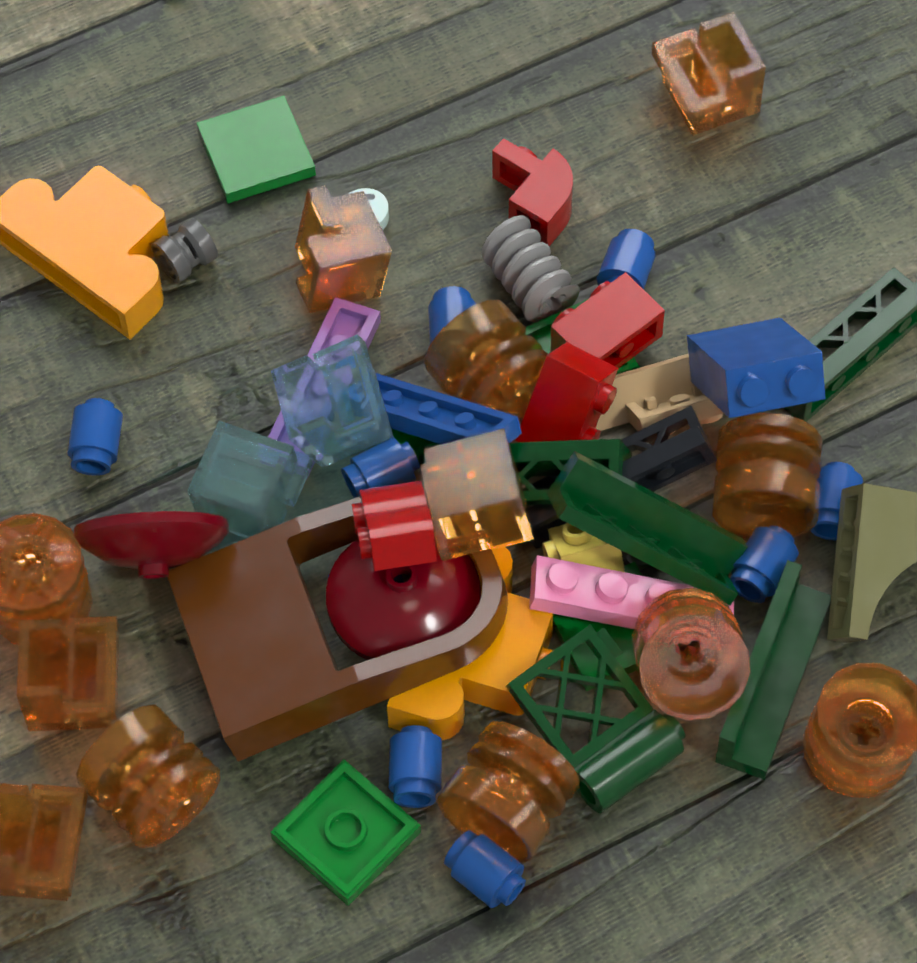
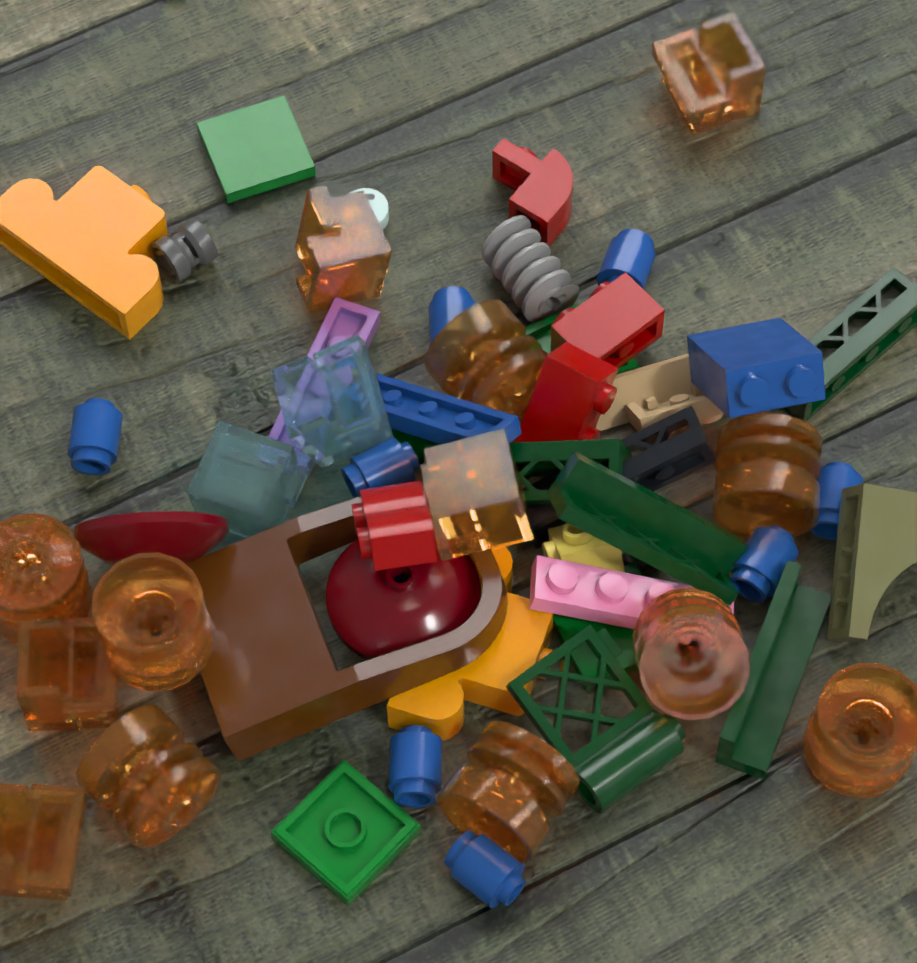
(146, 597): none -> clear orange wheel

